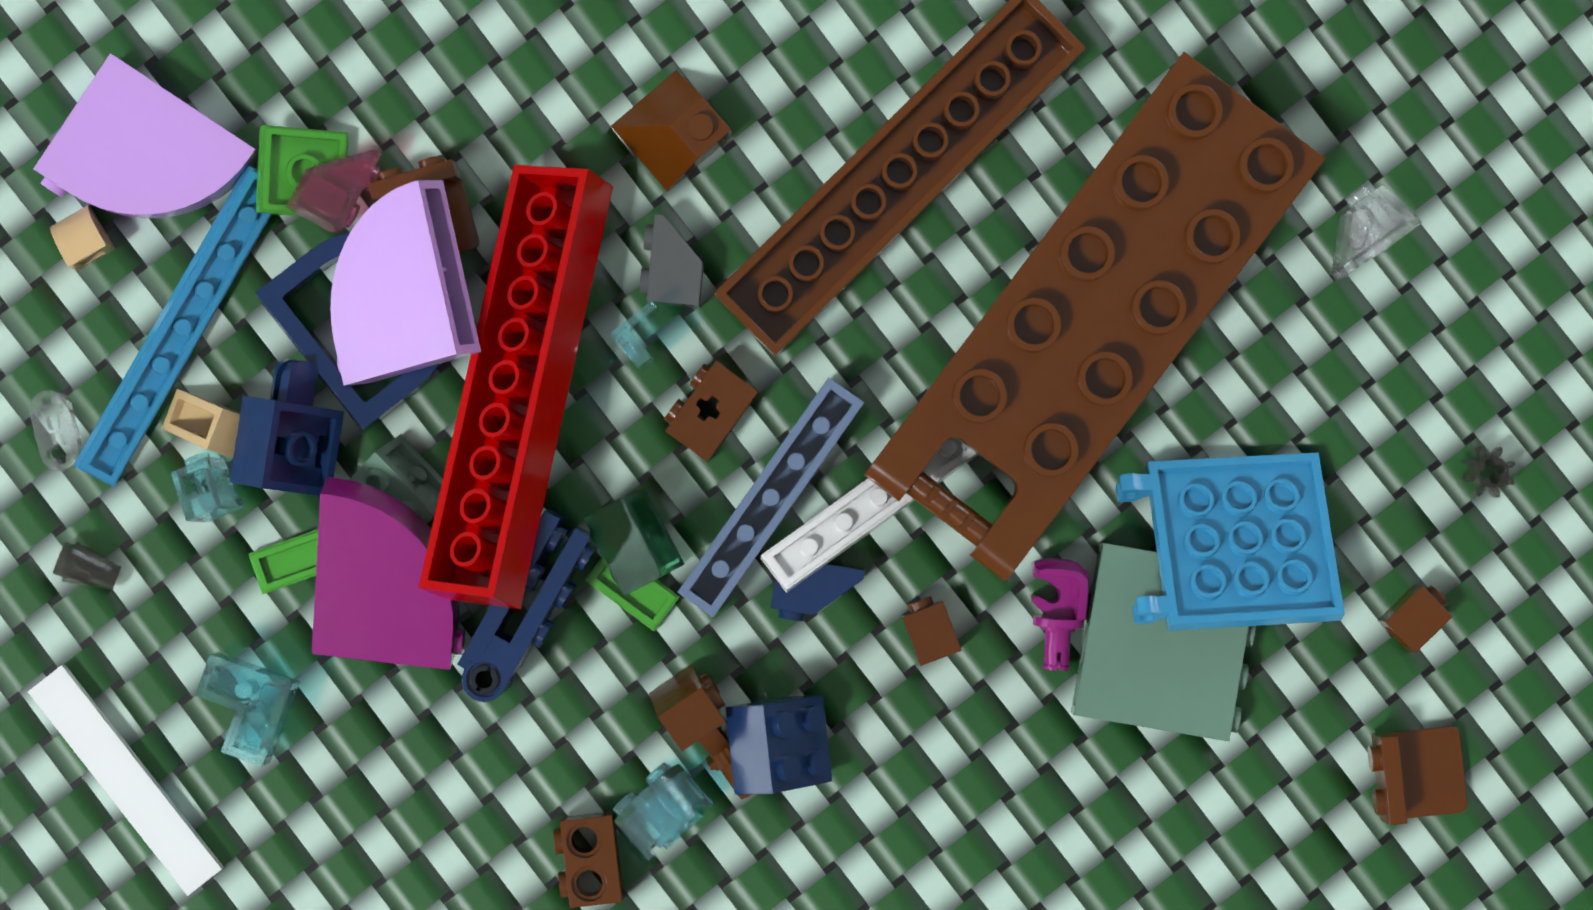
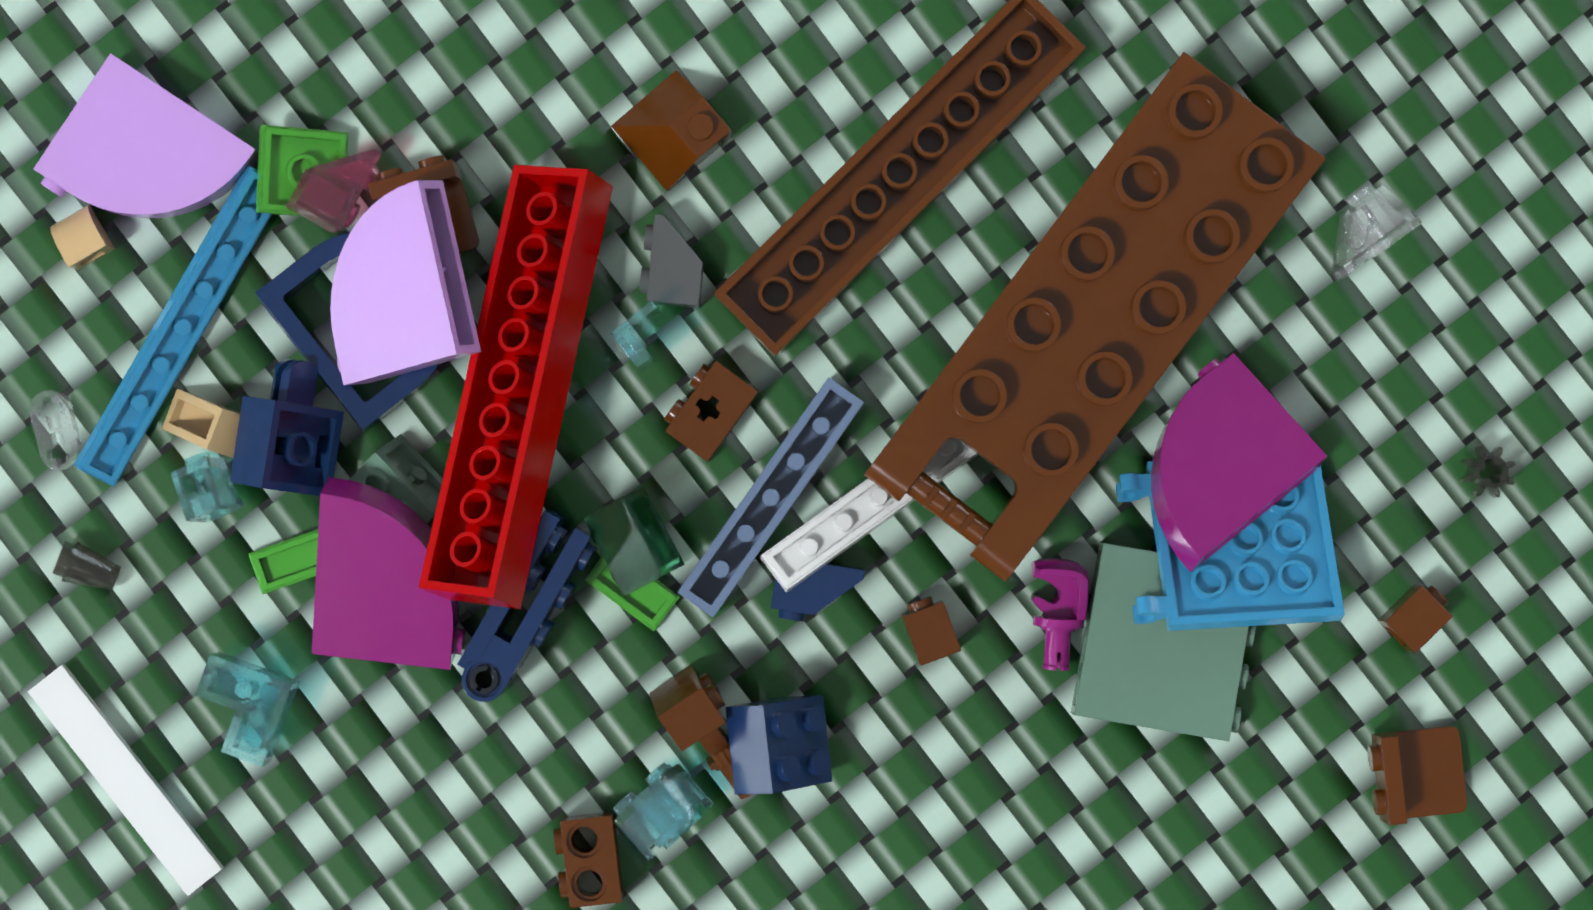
(1225, 460): none -> magenta brick

